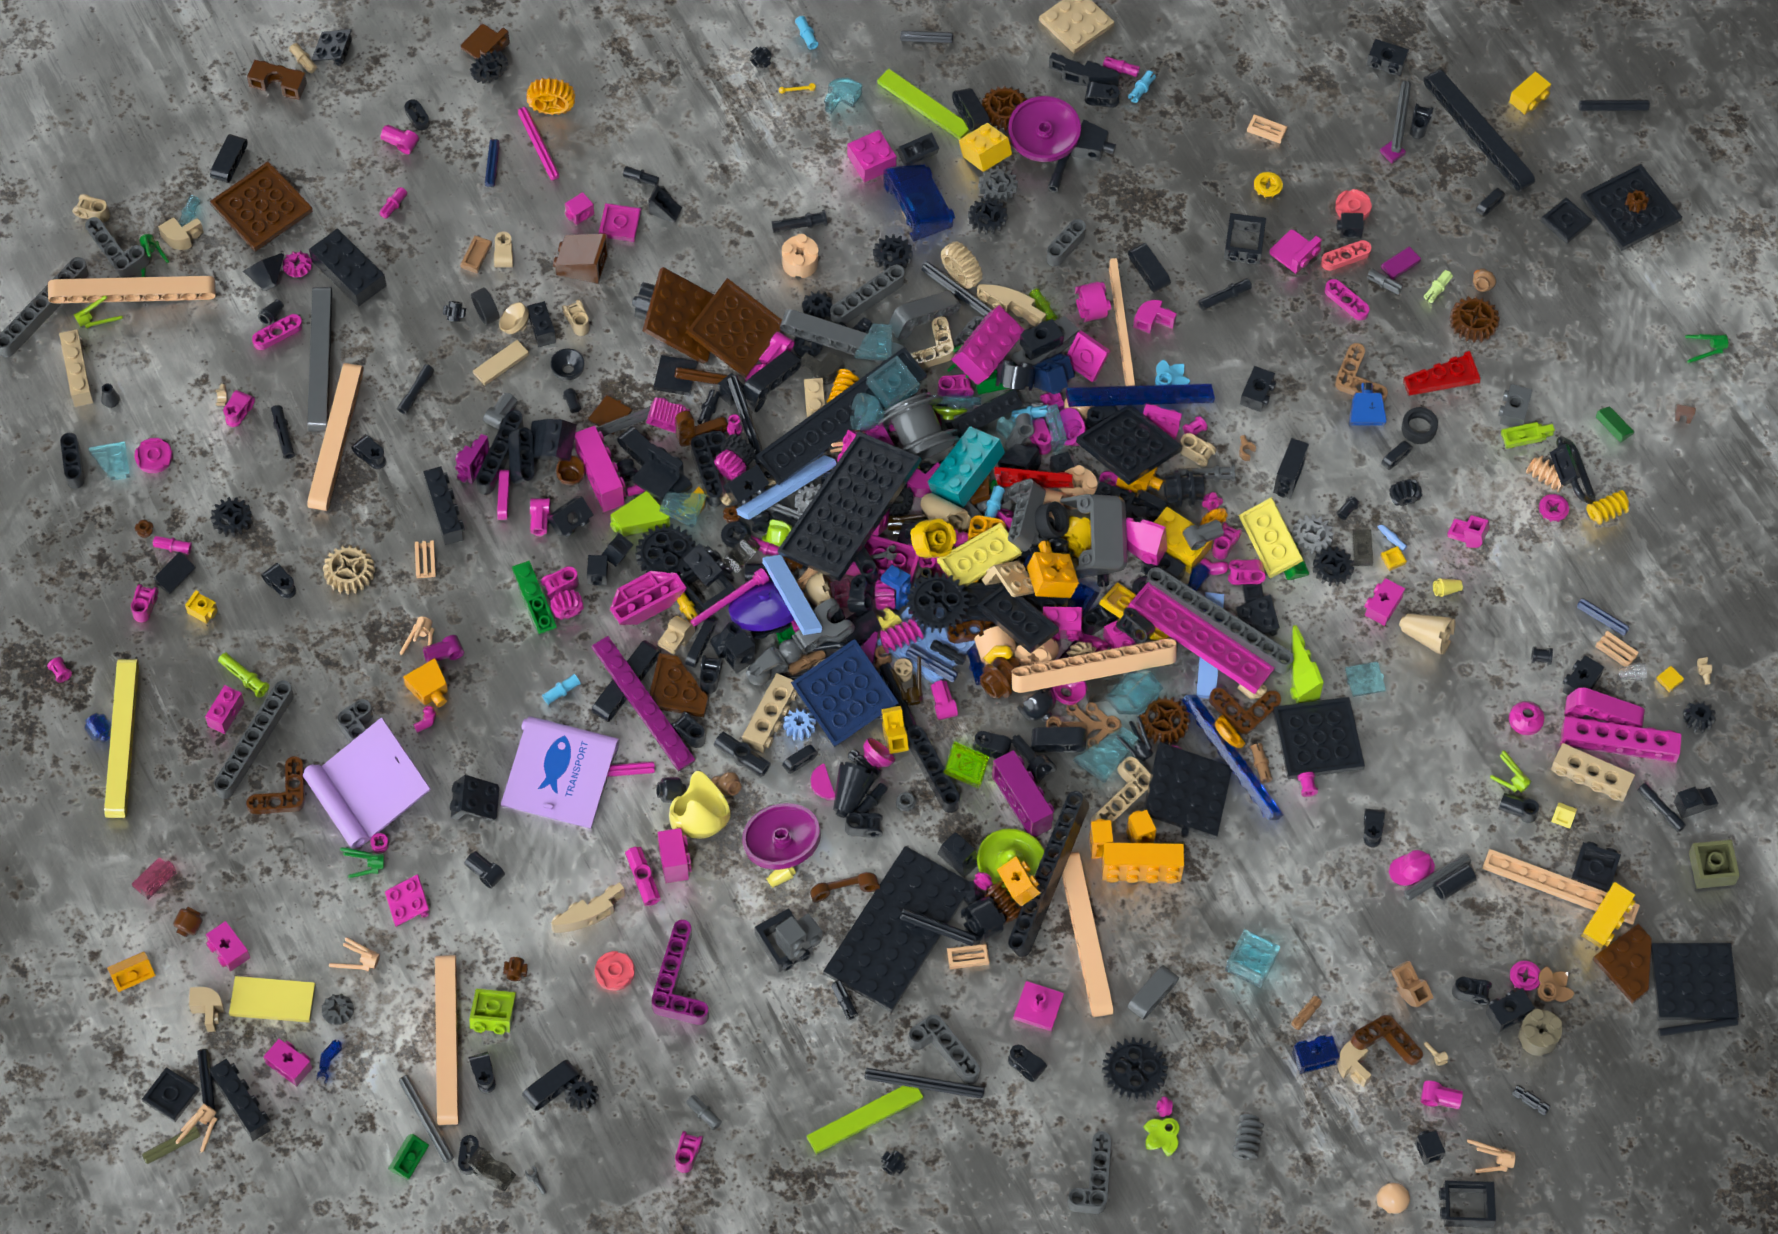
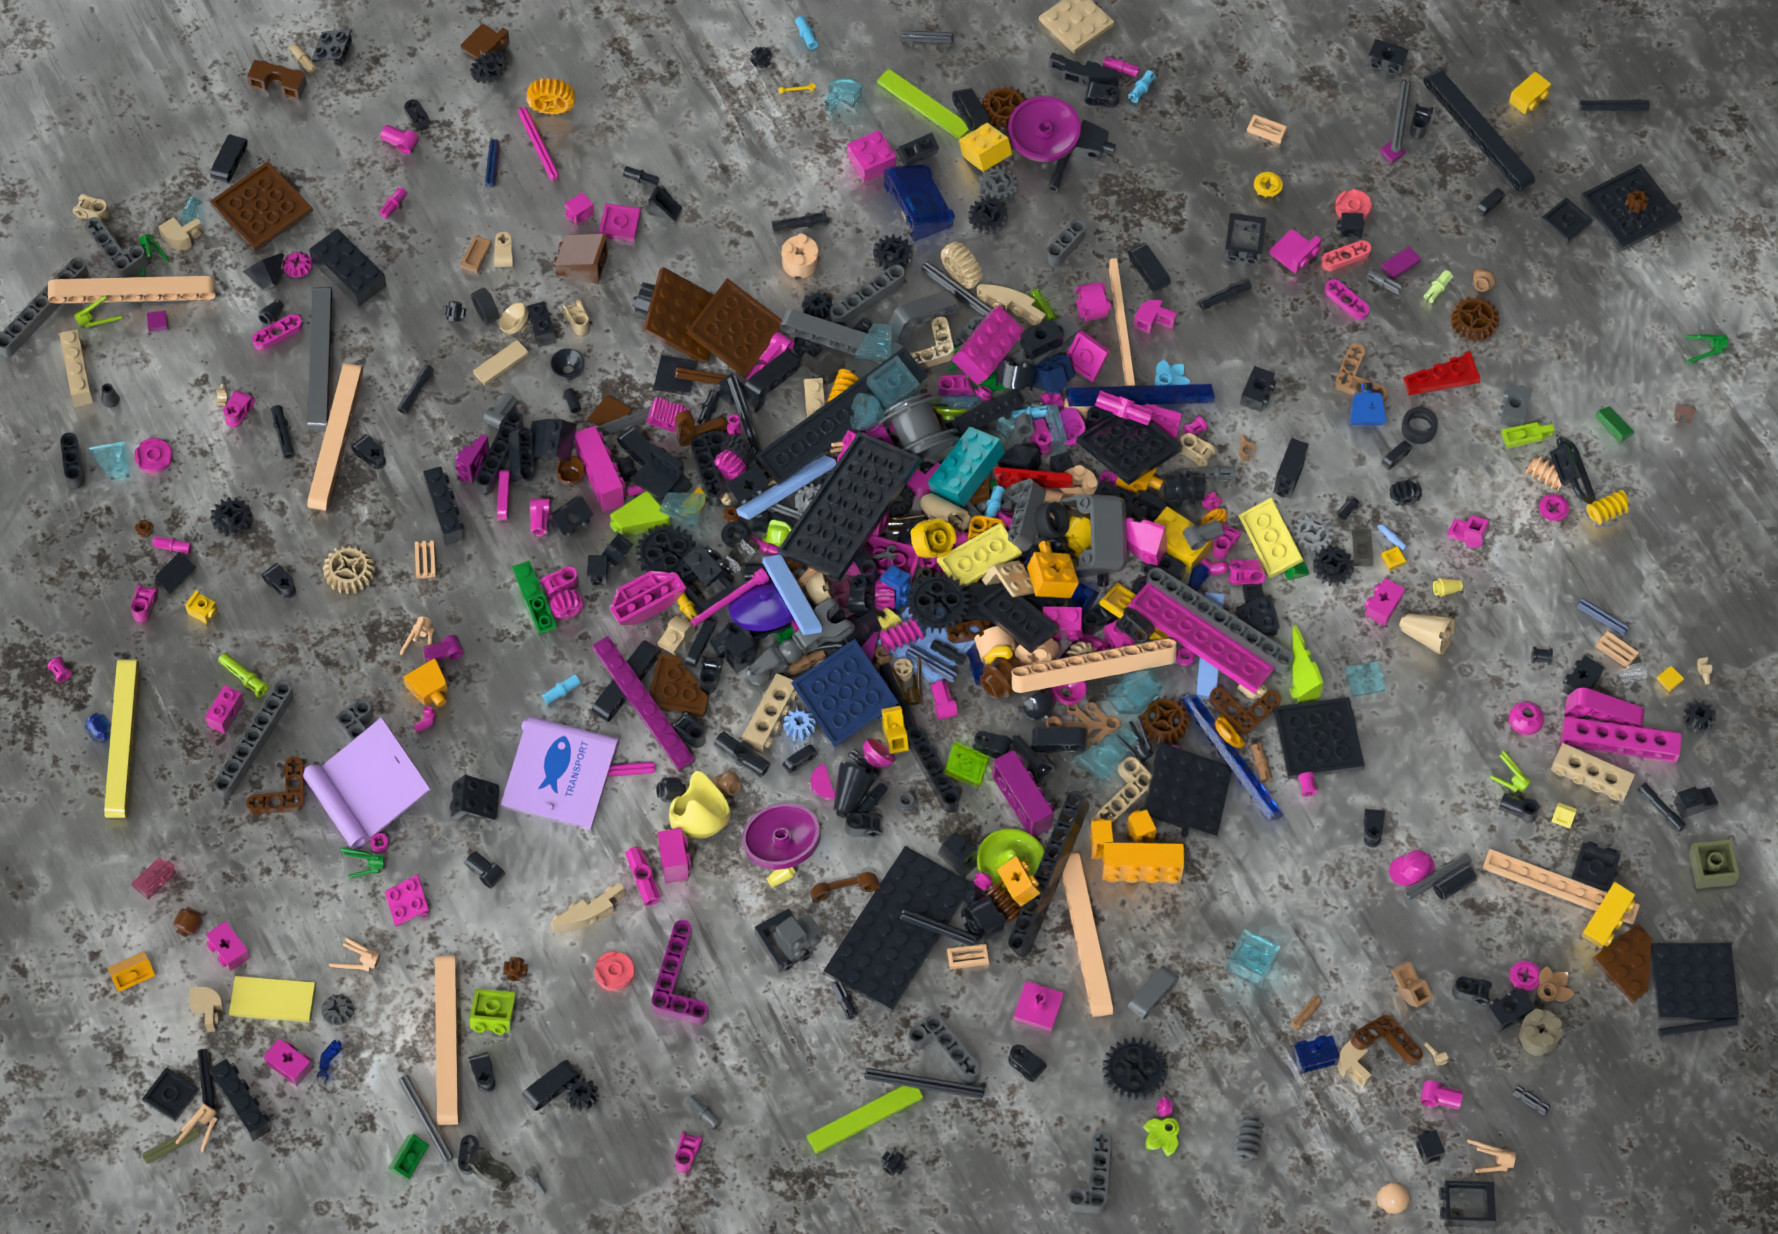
(157, 321): none -> magenta tile
(984, 392): none -> dark pink plate
(1124, 407): none -> dark pink piece
(1185, 652): none -> dark pink plate

